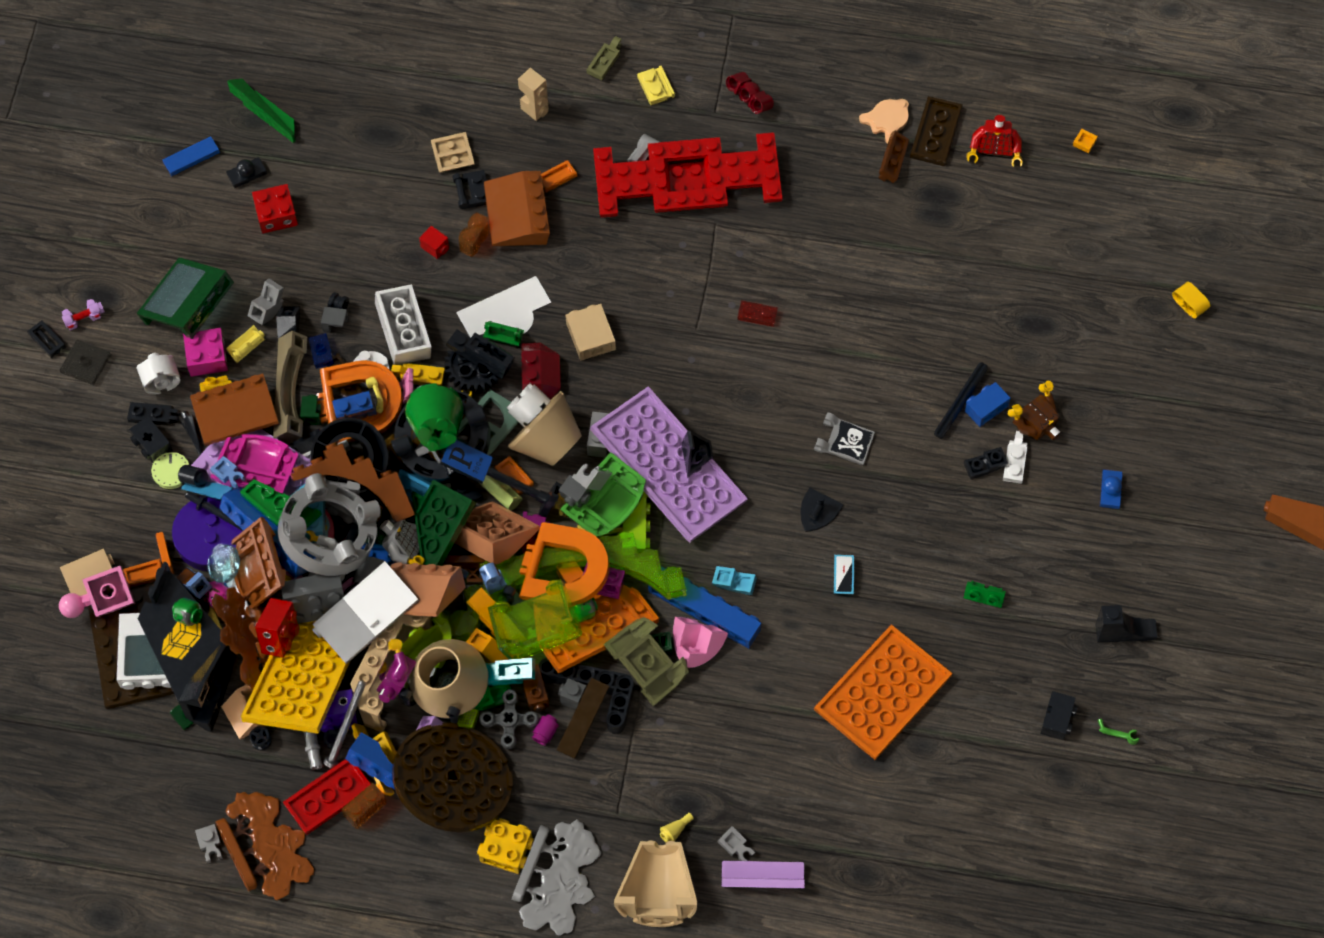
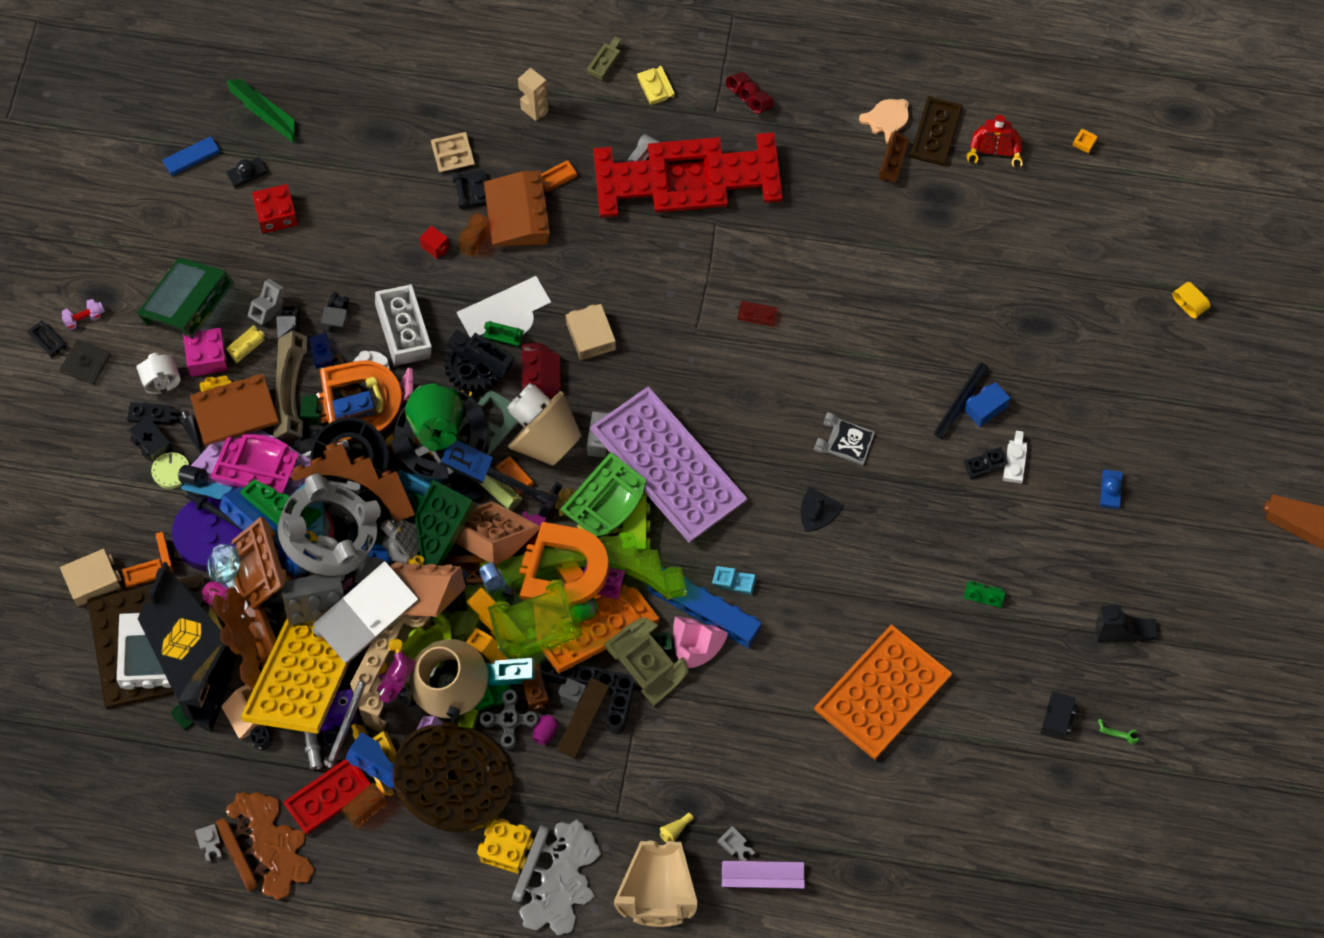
(72, 604): bright pink brick -> none
(187, 612): green head -> none
(192, 581): medium blue leg -> none
(226, 470): medium blue plate -> none
(277, 627): red piece -> none
(421, 373): yellow hinge -> none
(574, 492): dark grey brick -> none
(594, 480): light grey hinge -> none
(696, 452): black slope -> none
(843, 574): slope -> none
(1038, 416): reddish brown torso -> none

